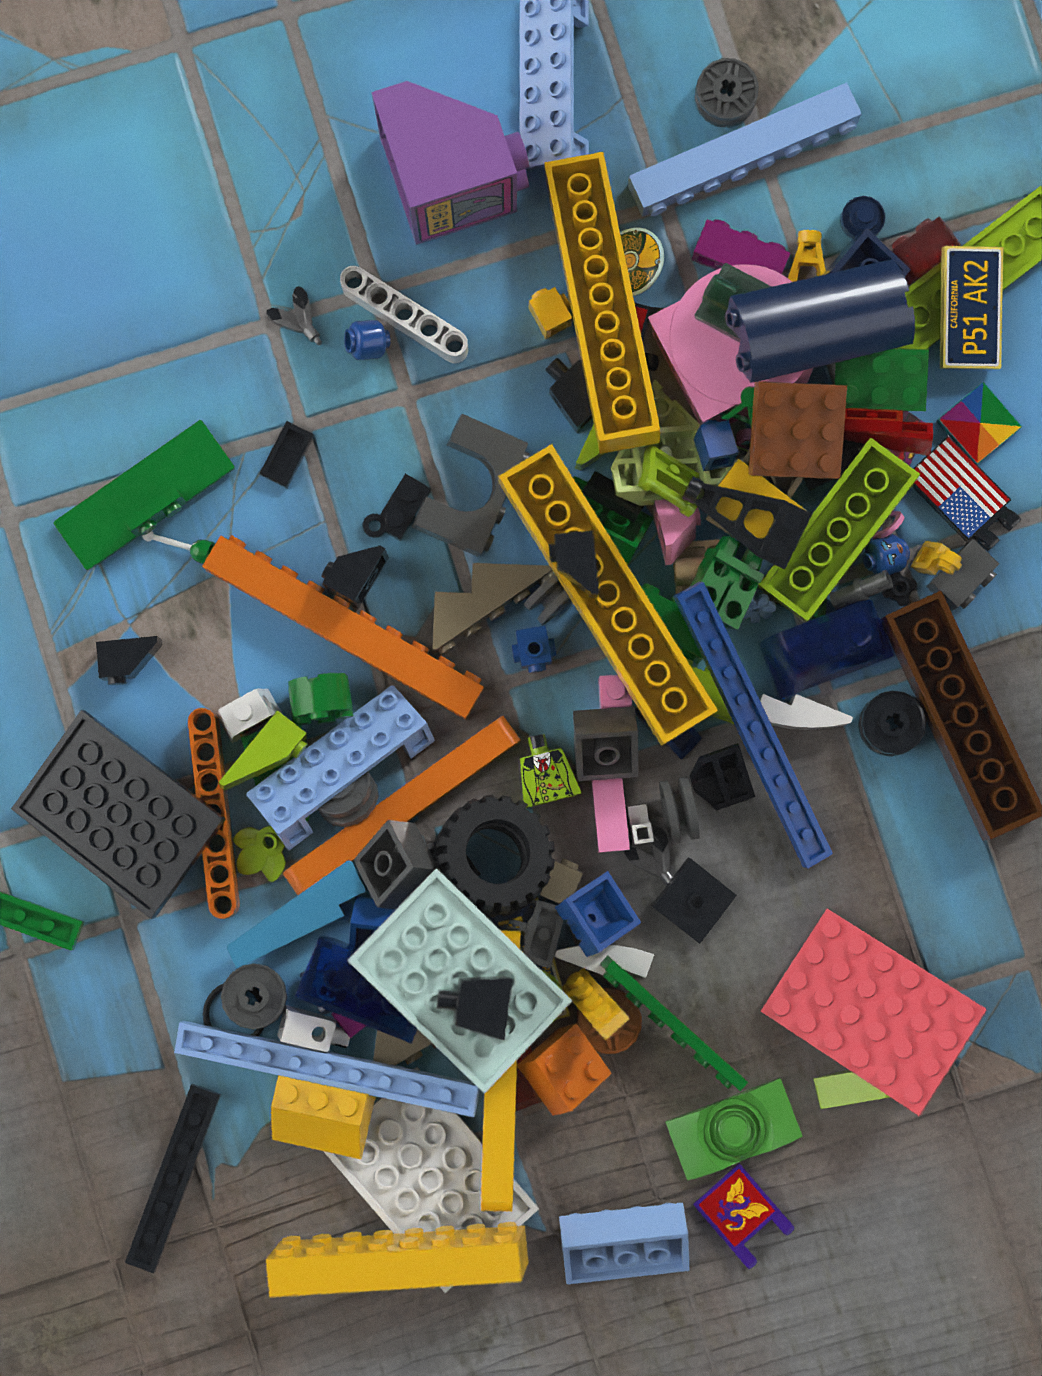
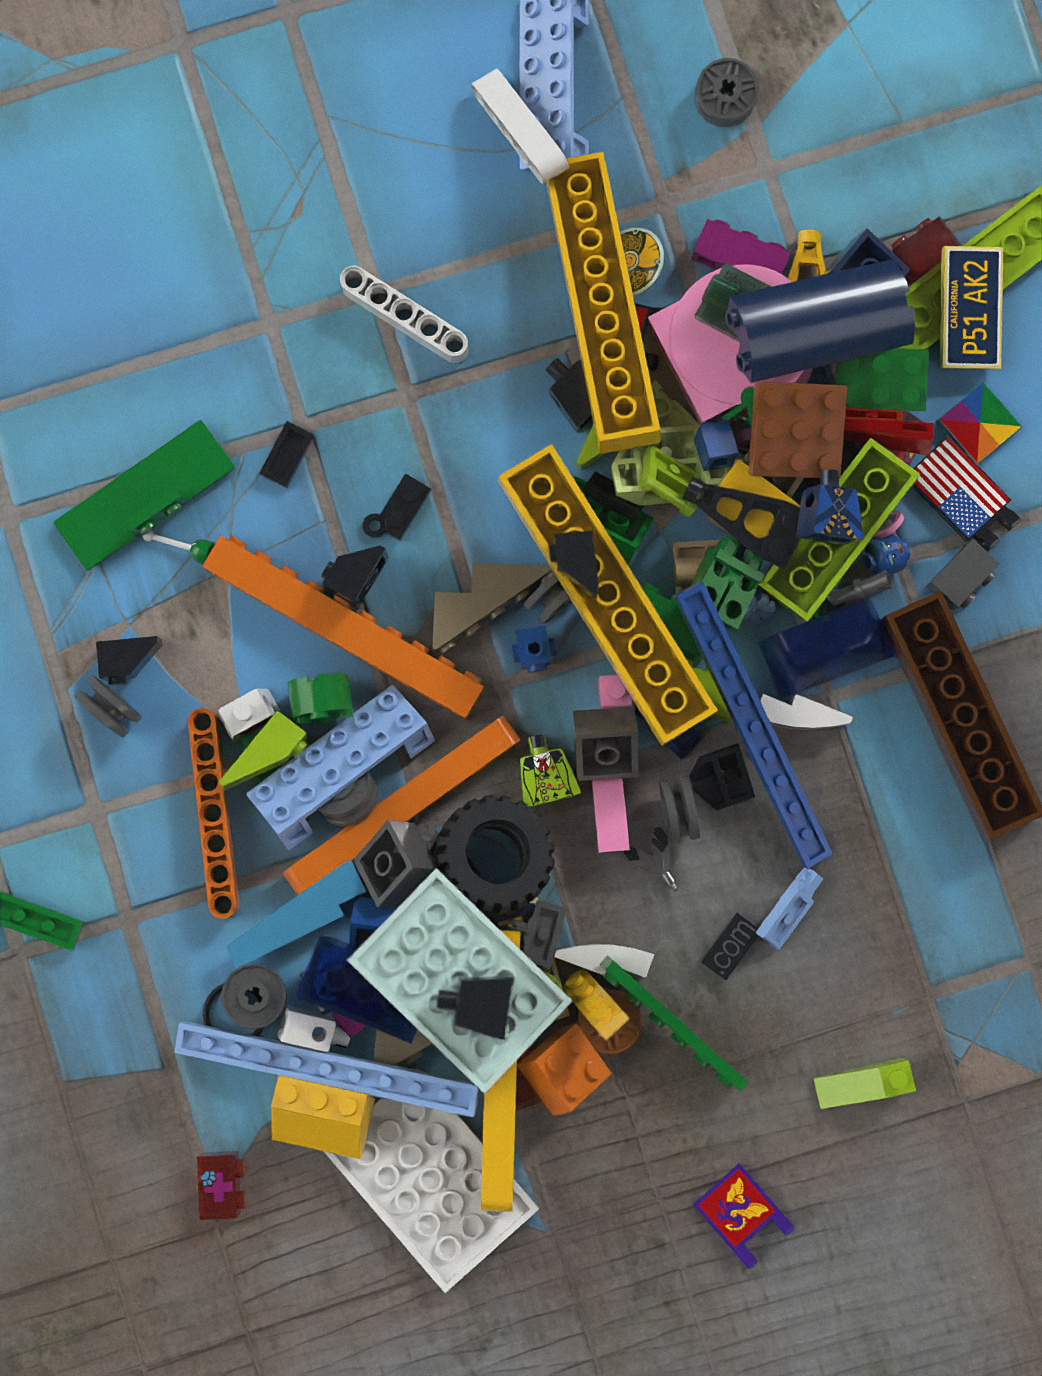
(108, 706): none -> dark grey wheel
(118, 814): black plate -> none
(173, 1178): black plate -> none
(220, 1185): none -> clear red brick
(258, 855): lime plate -> none
(301, 321): flat silver piece -> none
(366, 339): blue head -> none
(398, 1260): yellow brick -> none
(448, 160): medium lavender slope -> none
(472, 529): dark grey arch -> none
(519, 126): none -> white beam
(550, 311): yellow brick -> none
(562, 882): dark tan brick -> none
(598, 914): blue brick -> none
(624, 1243): light blue slope -> none
(639, 824): white piece -> none
(674, 529): bright pink slope -> none
(694, 900): black plate -> none
(730, 946): none -> black tile
(734, 1129): bright green slope -> none
(744, 150): light blue brick -> none
(790, 909): none -> light blue hinge
(830, 512): none -> dark blue torso
(860, 214): dark blue plate -> none
(874, 1011): coral plate -> none
(902, 596): black plate -> none
(908, 716): black wheel -> none
(936, 557): yellow plate -> none

